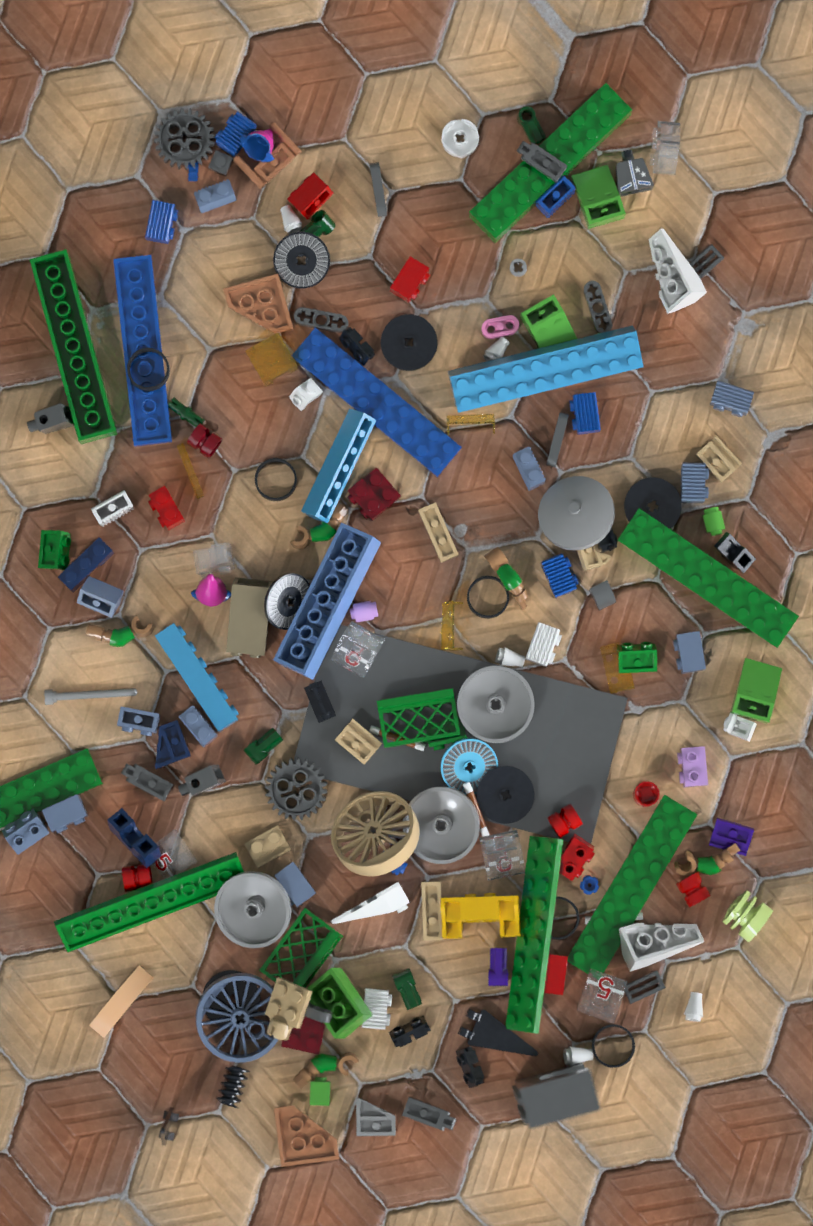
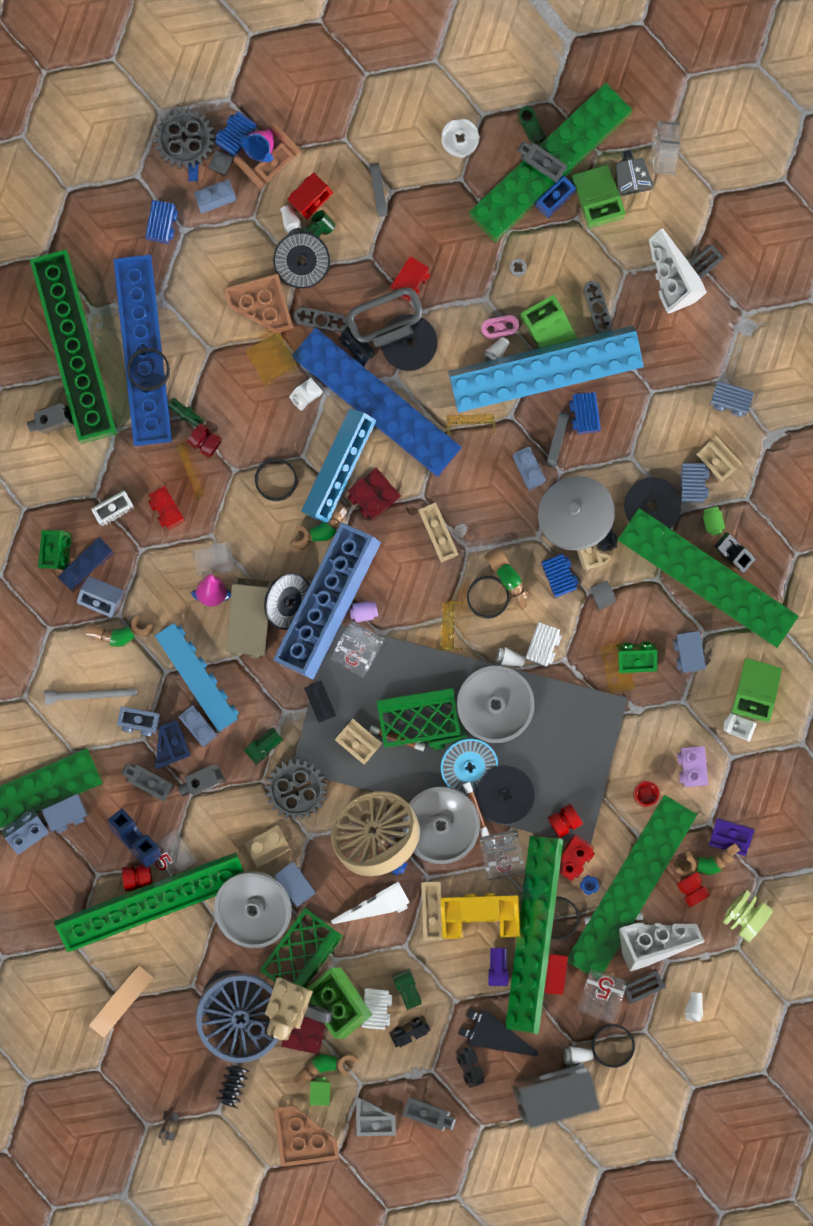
(392, 332): none -> dark grey bar

